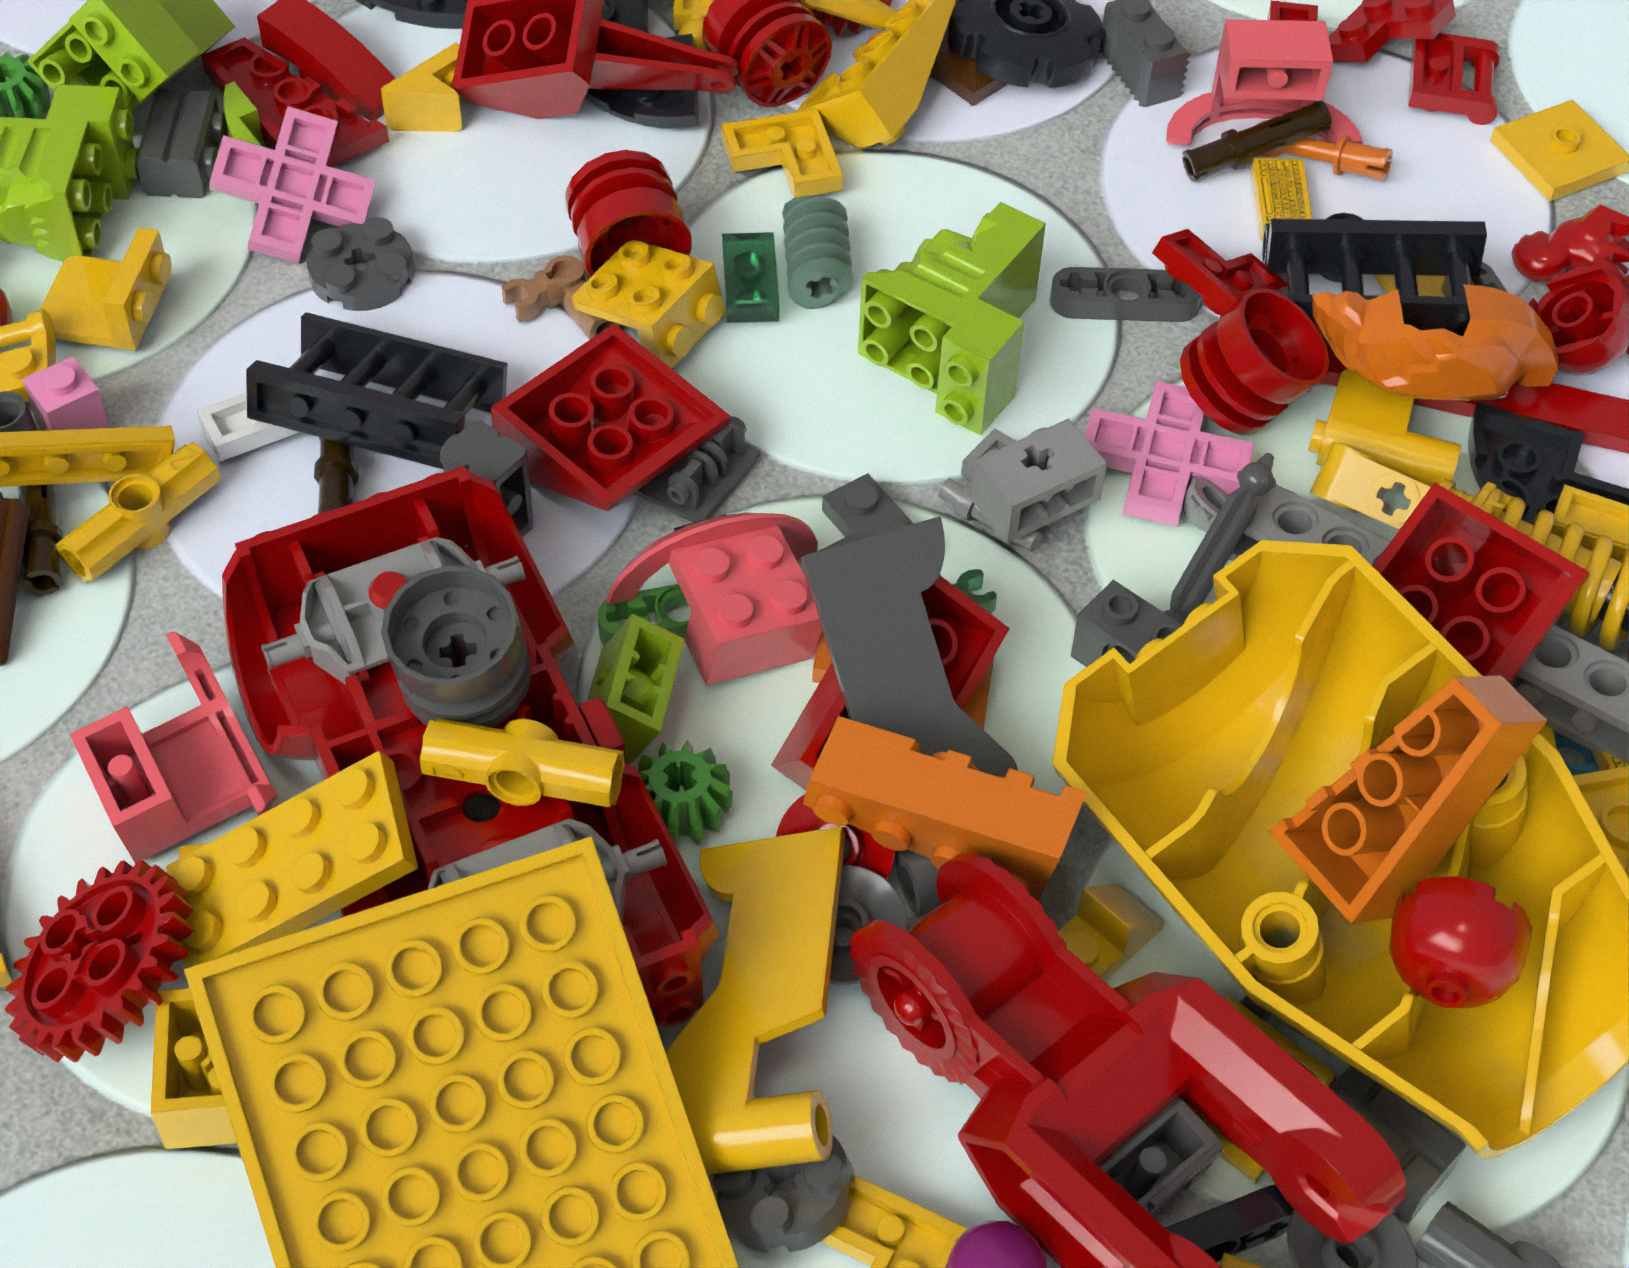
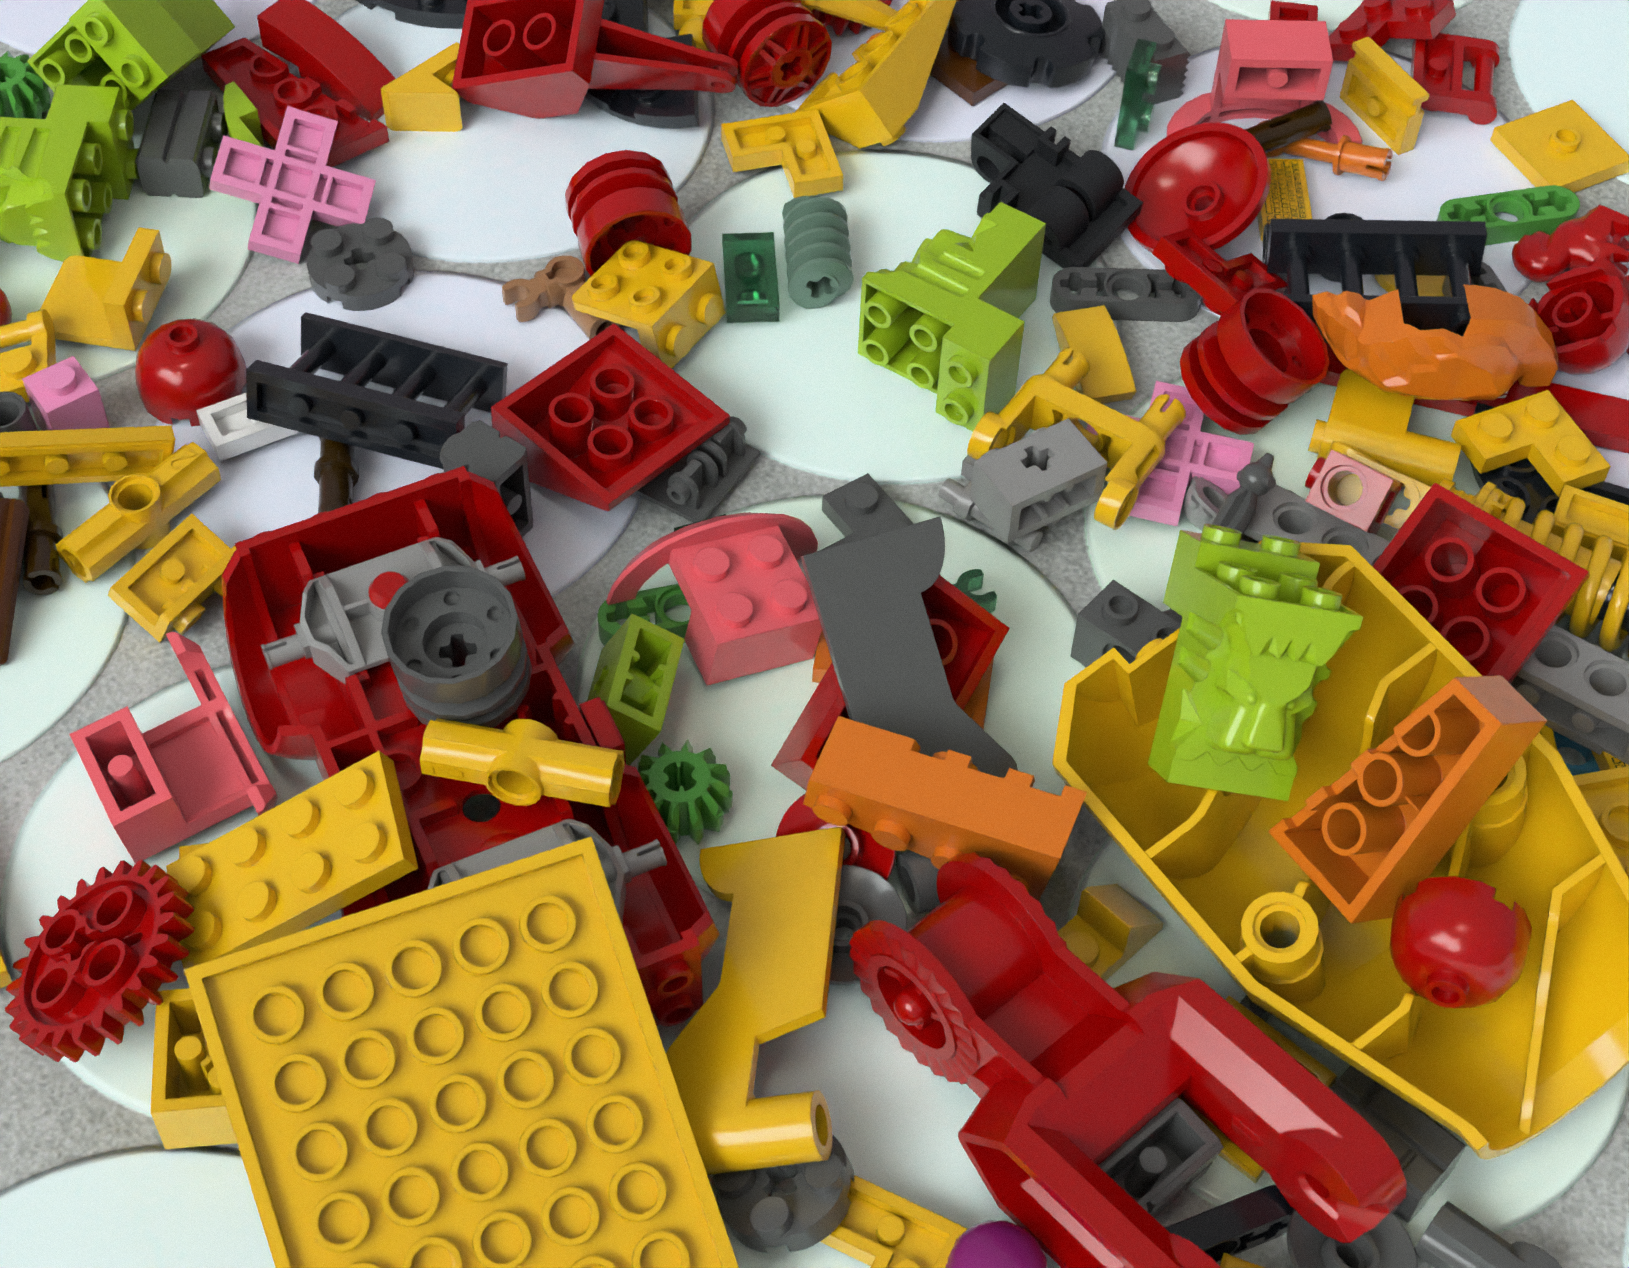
(174, 579): none -> yellow bracket
(187, 369): none -> red cylinder
(1072, 194): none -> black plate
(1096, 337): none -> yellow slope
(1126, 445): none -> yellow connector
(1140, 80): none -> clear green plate
(1200, 181): none -> red dish
(1244, 661): none -> lime brick
(1376, 498): none -> brick
(1383, 95): none -> yellow plate
(1535, 208): none -> bright green beam
(1536, 431): none -> yellow plate

